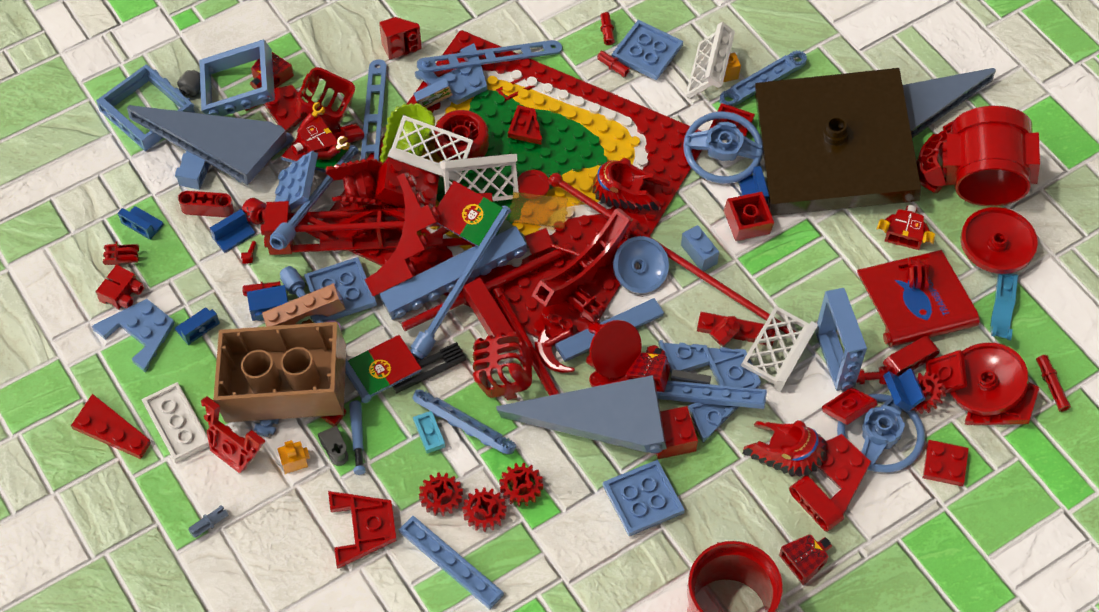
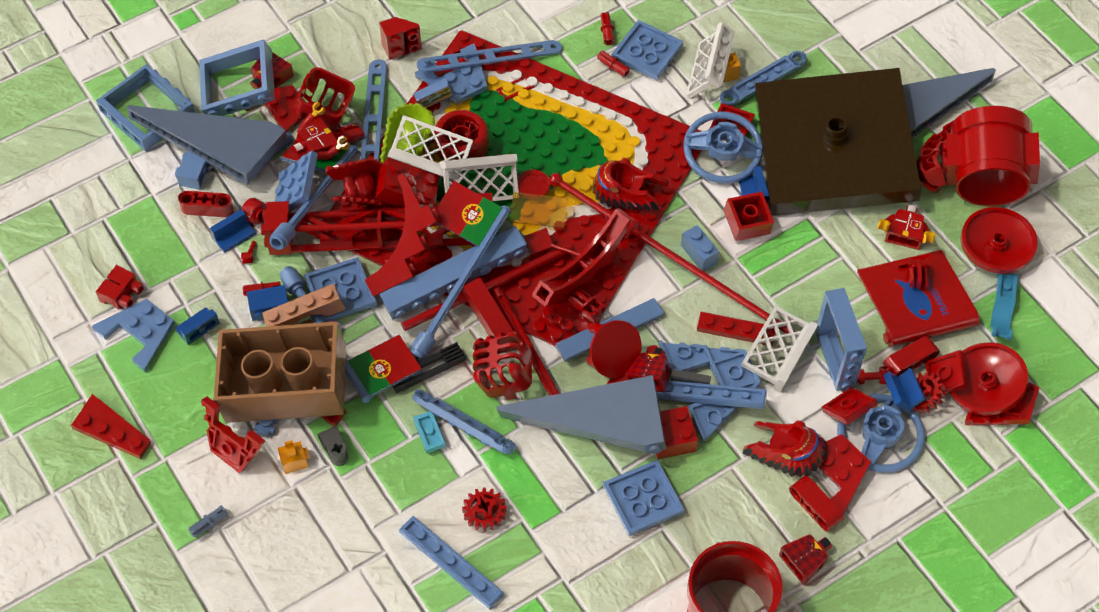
(118, 254): red arm -> none
(140, 221): blue panel -> none
(176, 422): white tile -> none
(189, 83): dark grey head -> none
(357, 435): medium blue piece -> none
(371, 525): red wing -> none
(434, 489): red gear -> none
(523, 492): red gear -> none
(525, 126): red wing -> none
(544, 350): red piece -> none
(597, 379): red piece -> none
(652, 261): medium blue dish -> none
(725, 330): red rock -> none
(945, 463): red plate -> none
(1050, 376): red pin -> none

